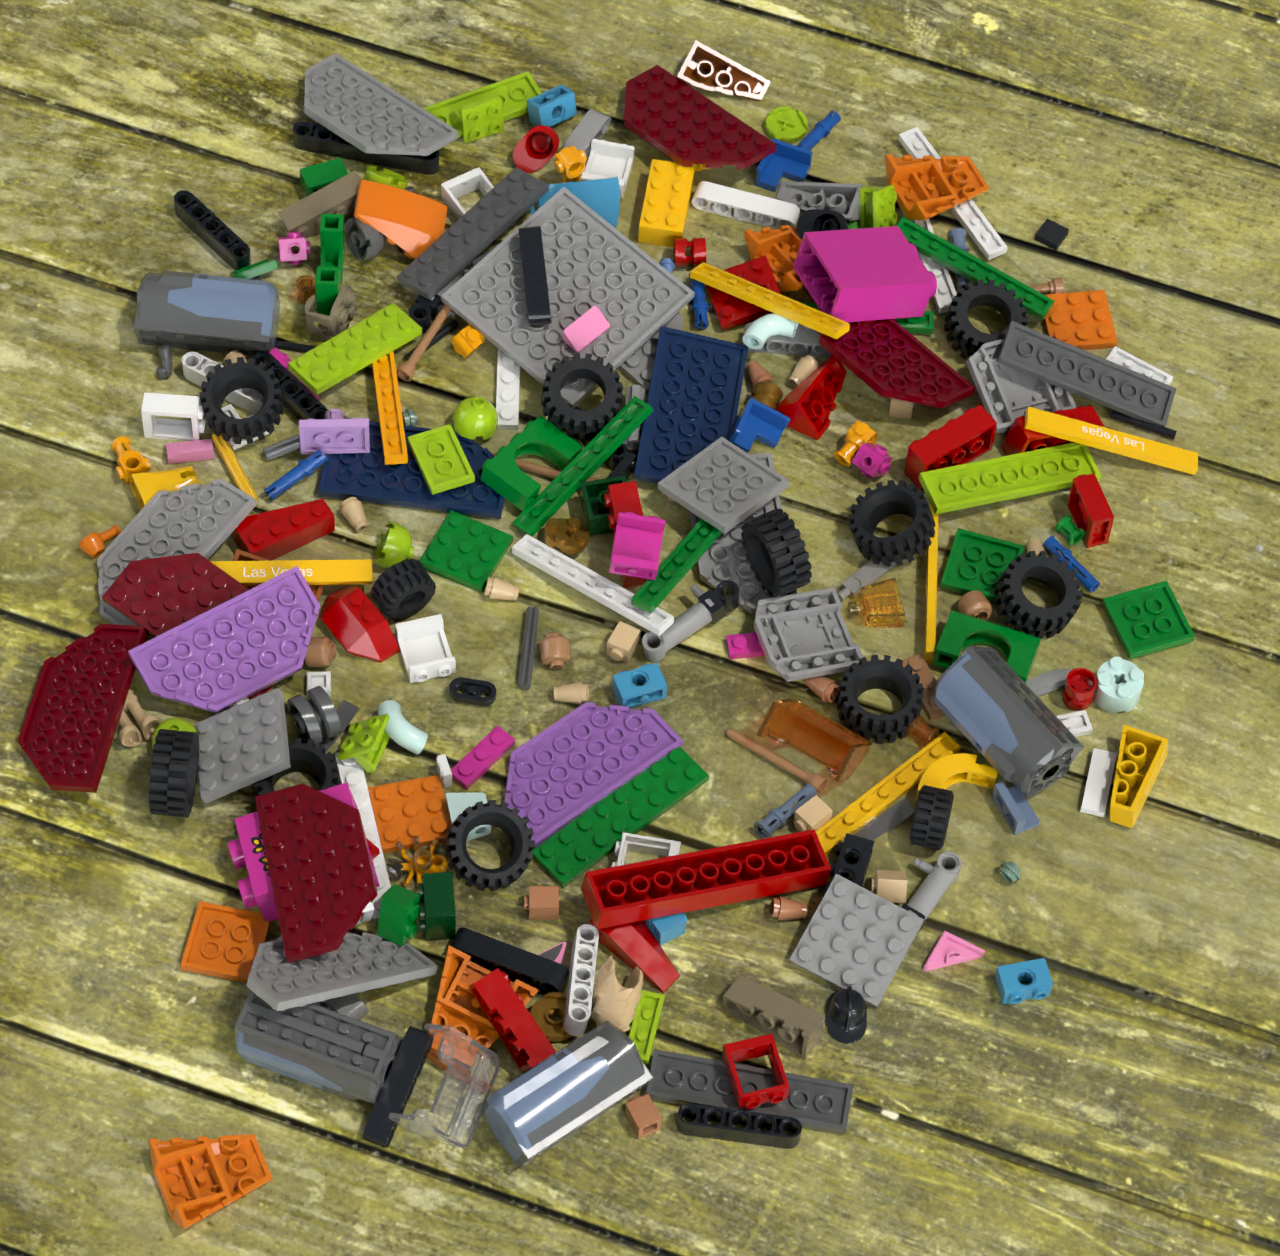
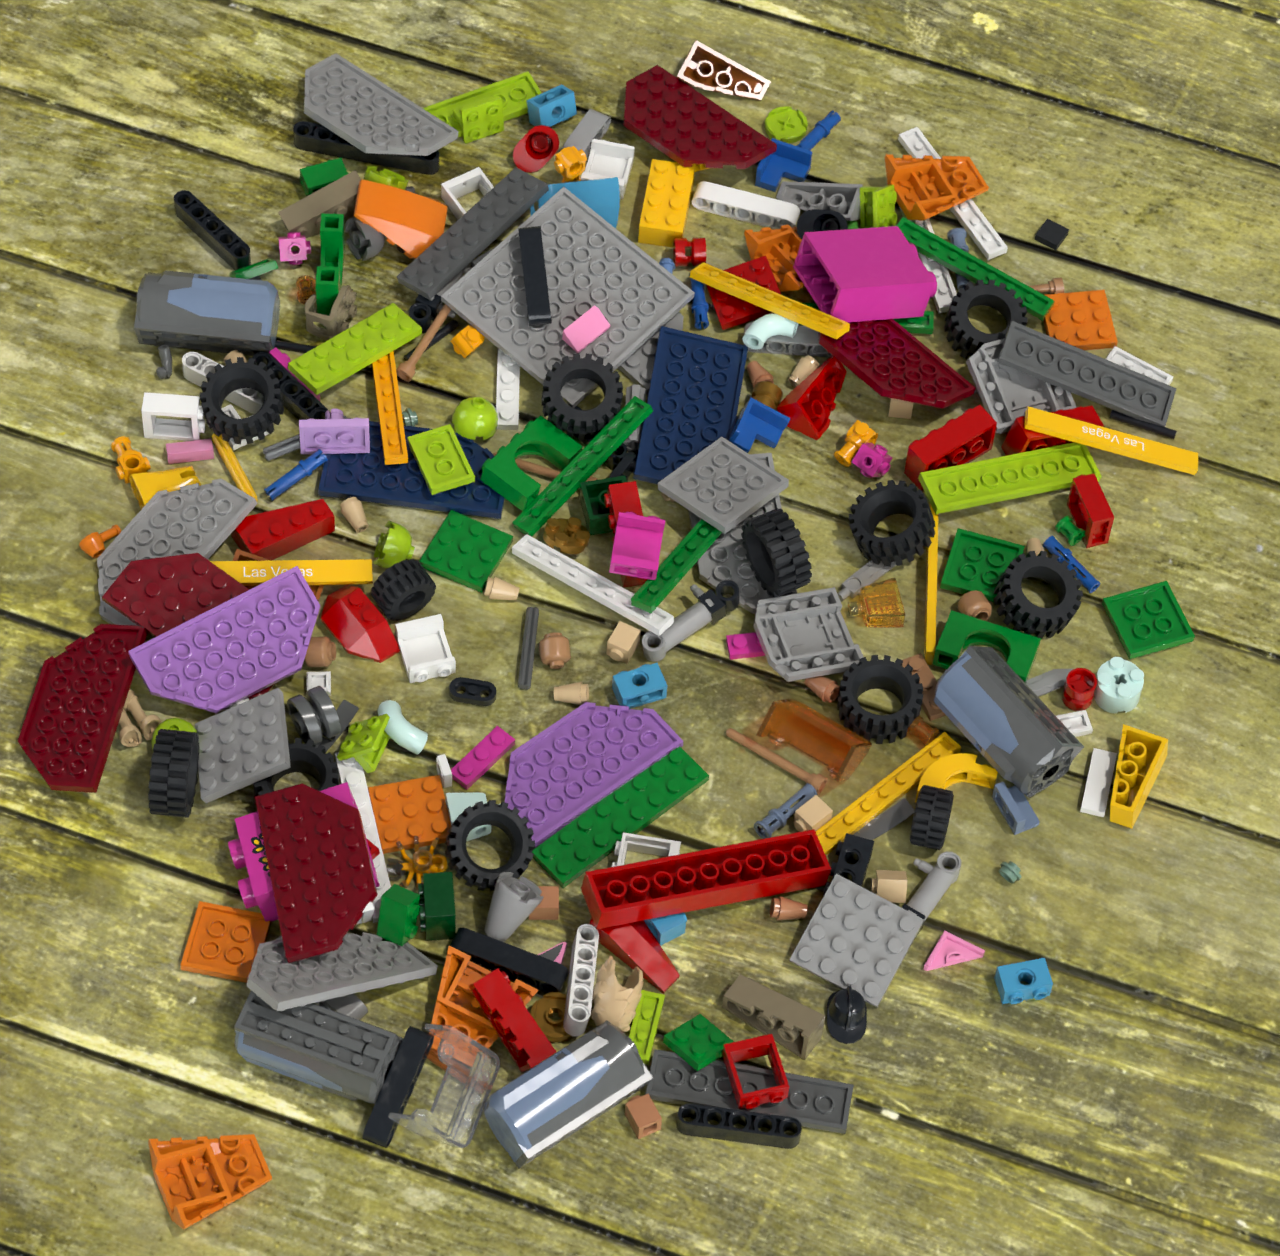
(511, 905): none -> light grey cone
(697, 1042): none -> green plate

